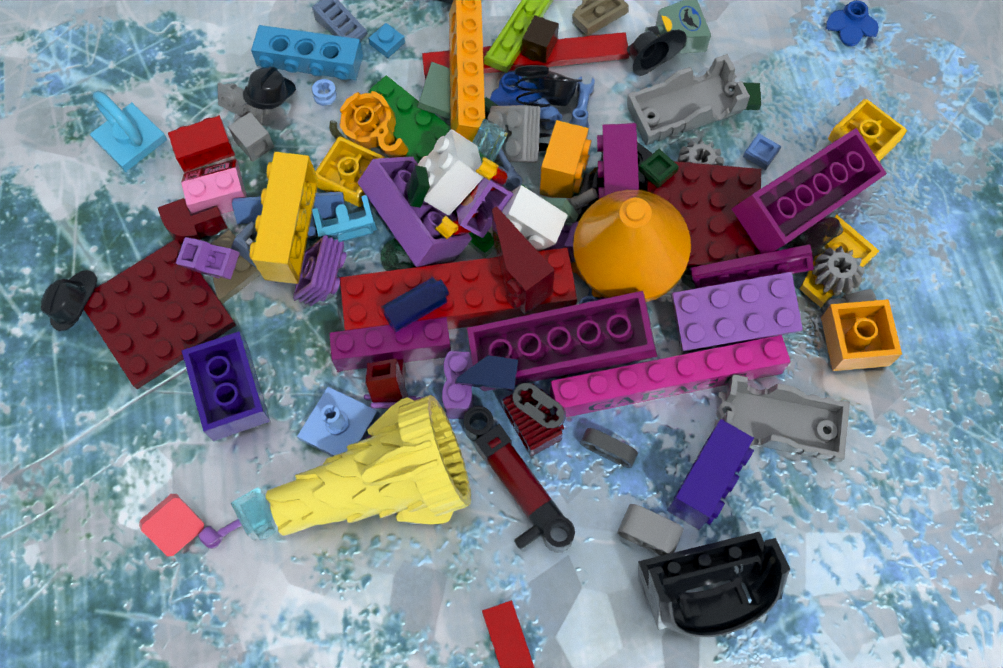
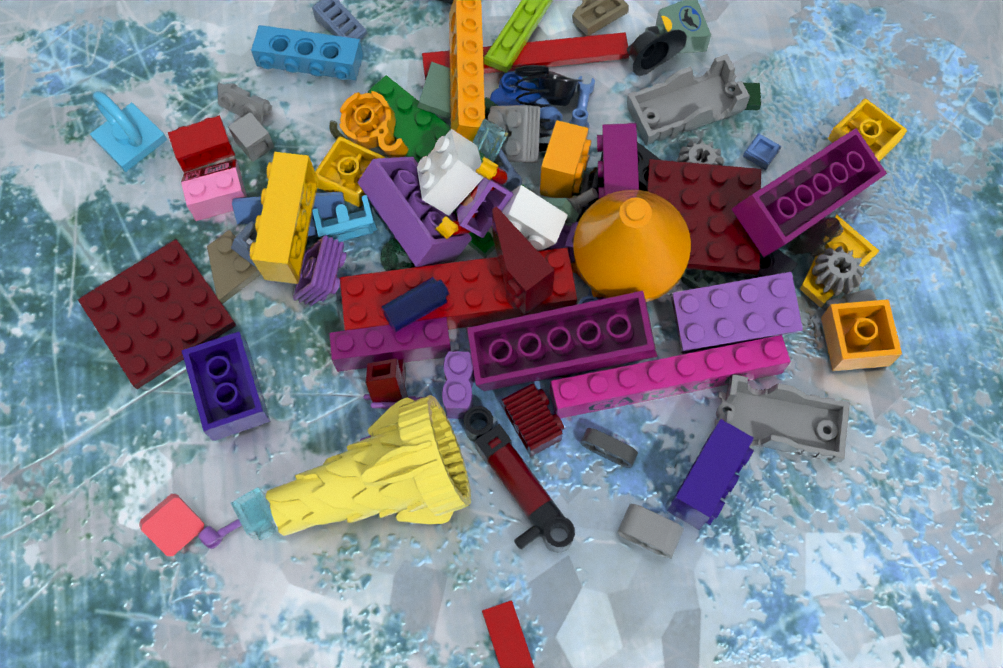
(67, 298): black piece -> none
(183, 224): dark red brick -> none
(207, 258): medium lavender brick -> none
(267, 88): black piece -> none
(324, 99): light blue bush -> none
(337, 423): light blue tile -> none
(387, 40): dark azure plate -> none
(418, 186): dark green tile -> none
(492, 373): dark blue slope -> none
(540, 39): dark brown brick -> none
(543, 400): dark grey beam -> none
(658, 168): dark green tile -> none
(719, 609): black piece -> none
(782, 261): magenta tile -> none
(853, 23): blue plate -> none

